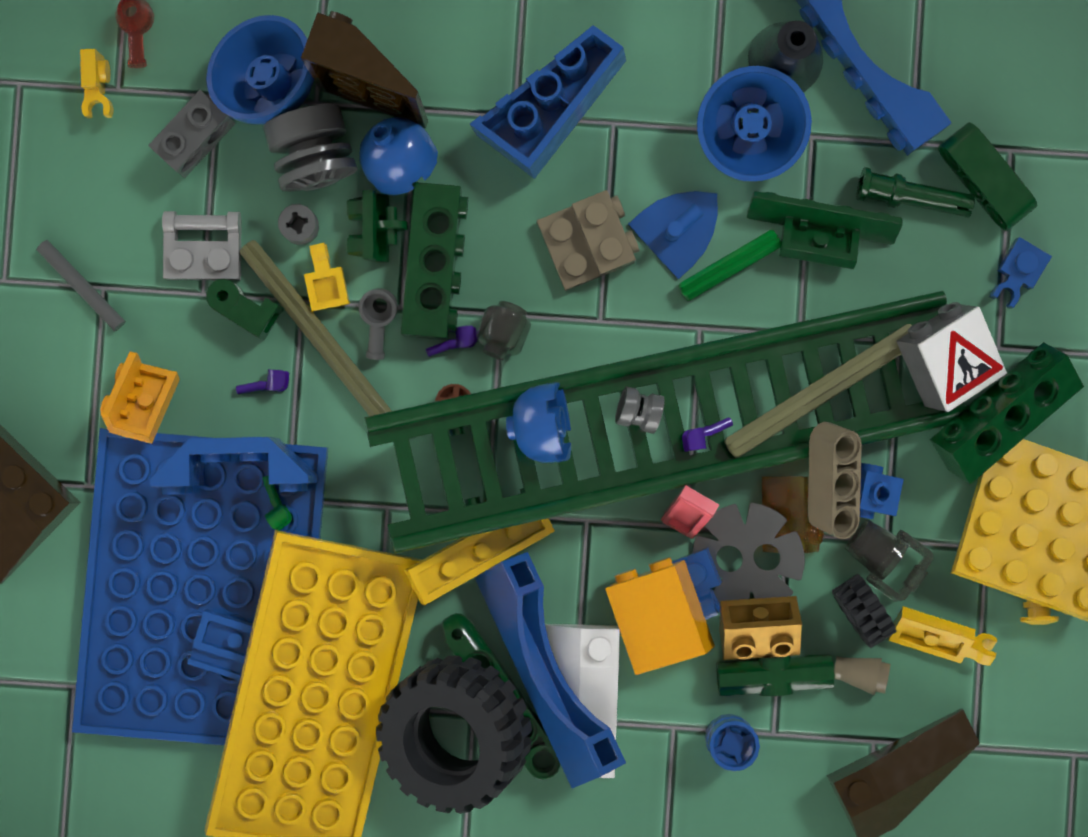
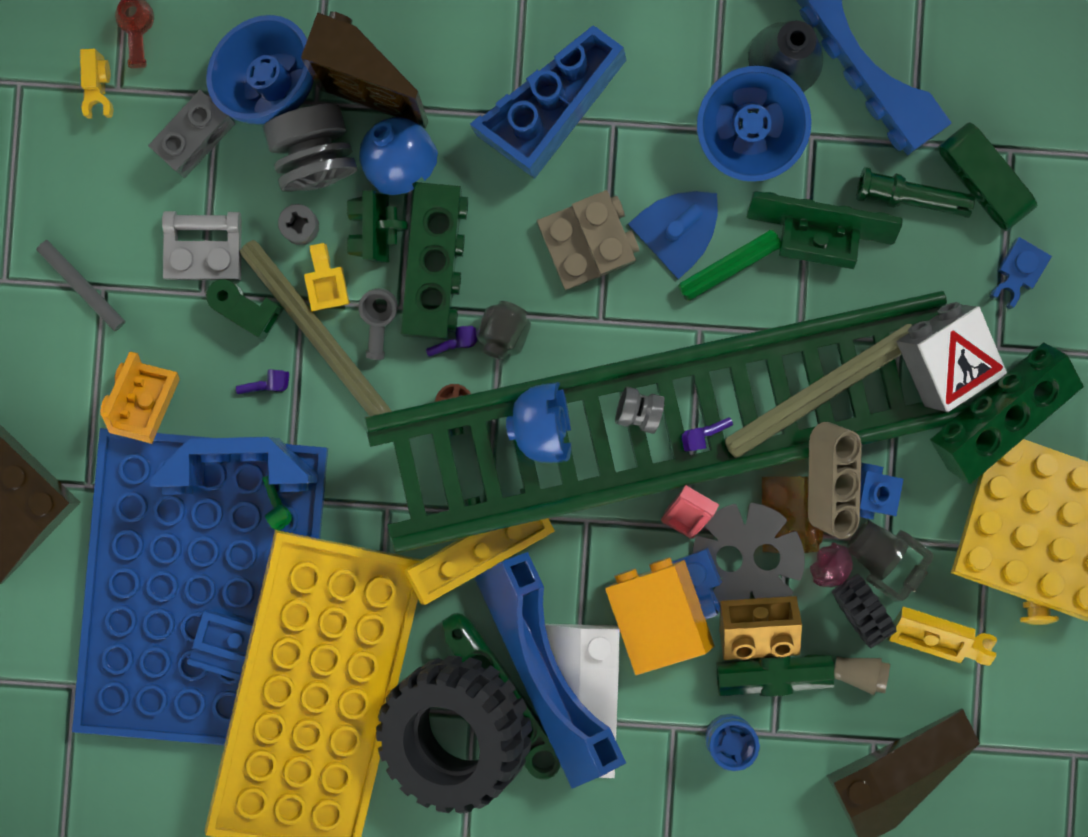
(832, 566): none -> clear pink plate

